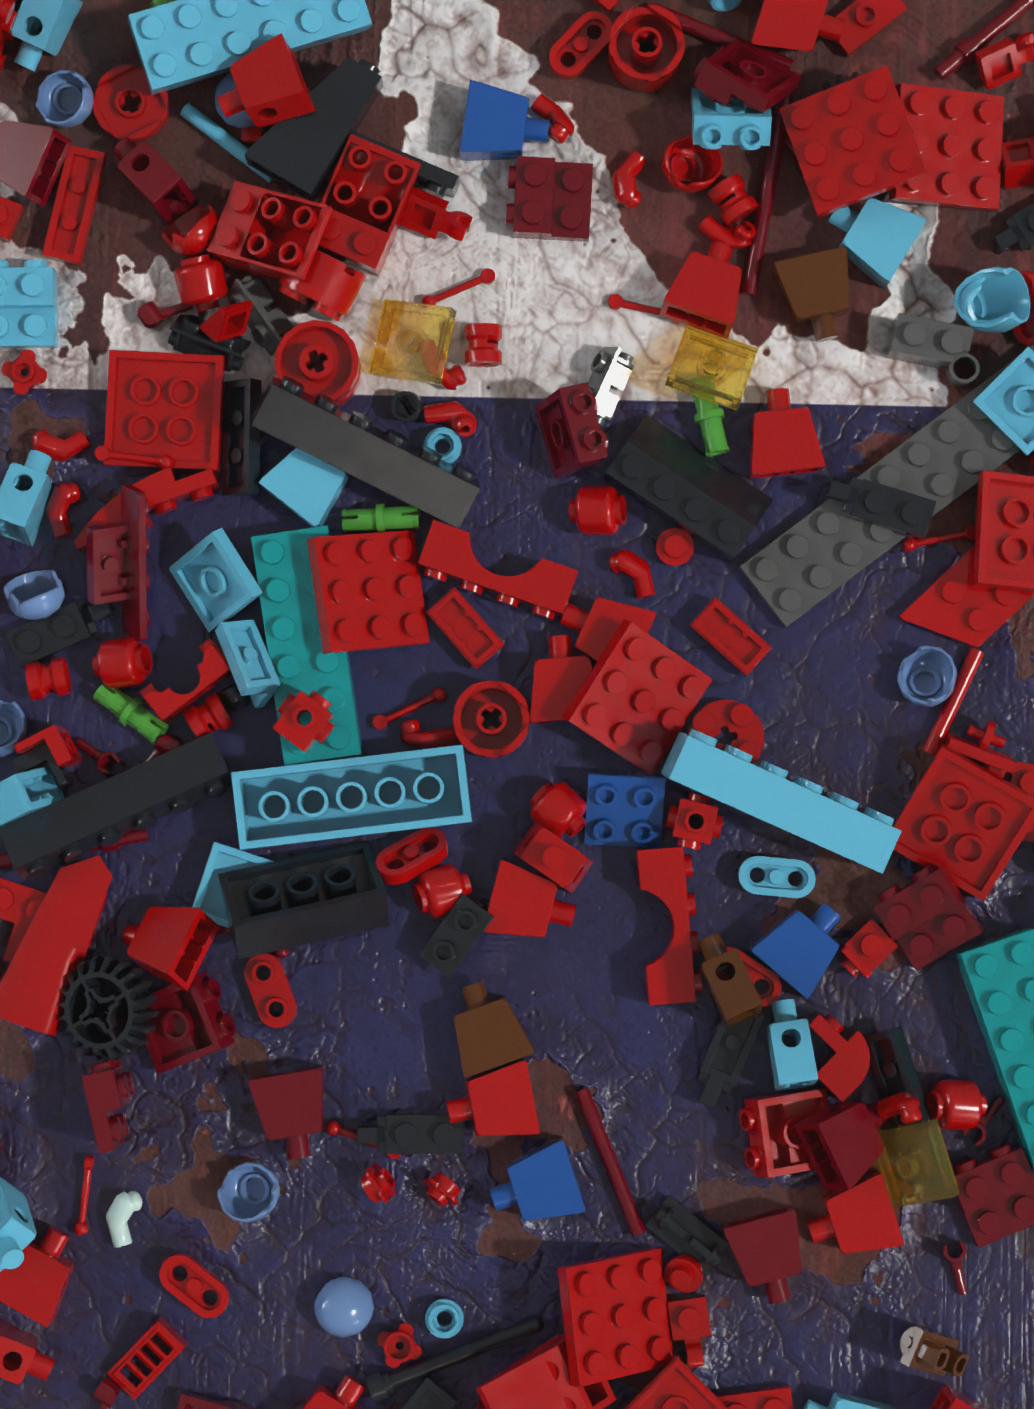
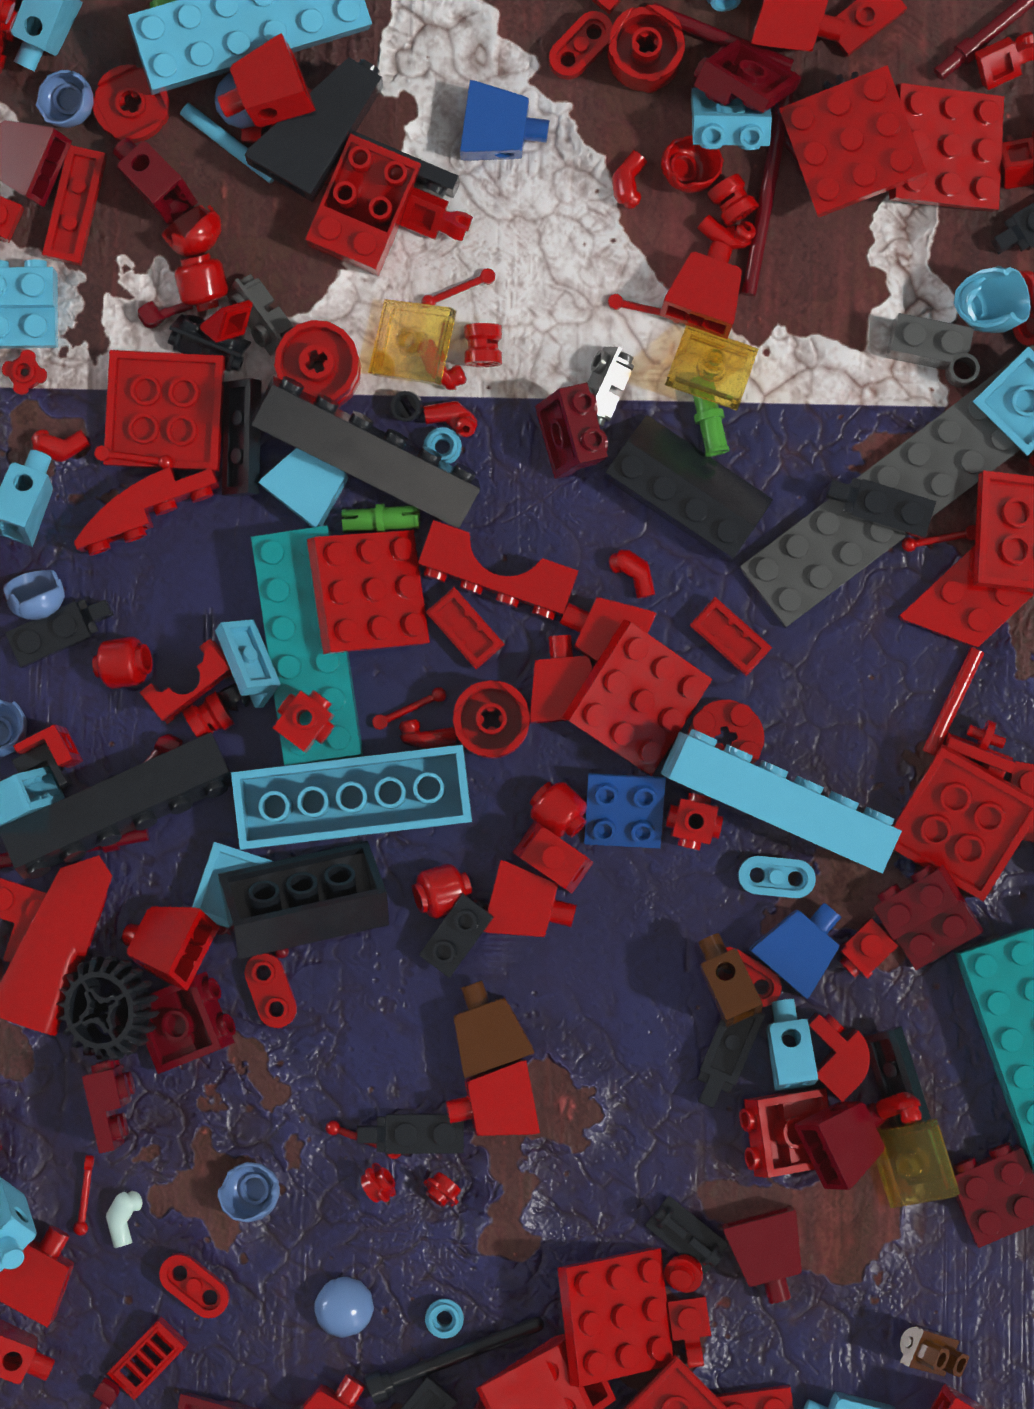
(44, 679): red wheel -> none
(57, 506): red arm -> none
(104, 760): dark red hand -> none
(119, 562): dark red bracket -> none
(131, 712): bright green pin -> none
(215, 580): medium azure plate -> none
(268, 232): red slope -> none
(291, 1107): dark red torso -> none
(328, 284): red brick -> none
(394, 1355): red plate -> none
(409, 857): red plate -> none
(541, 1184): blue torso -> none
(550, 199): dark red plate -> none
(561, 123): red arm -> none
(598, 510): red head -> none
(610, 1161): dark red bar -> none
(671, 975): red arch -> none
(674, 547): red plate -> none
(783, 439): red torso -> none
(815, 289): reddish brown torso -> none
(858, 1217): red torso -> none
(877, 237): medium azure torso -> none
(927, 676): medium blue hair -> none
(956, 1104): red head -> none
(956, 1266): dark red hand -> none
(985, 1120): dark red hand -> none

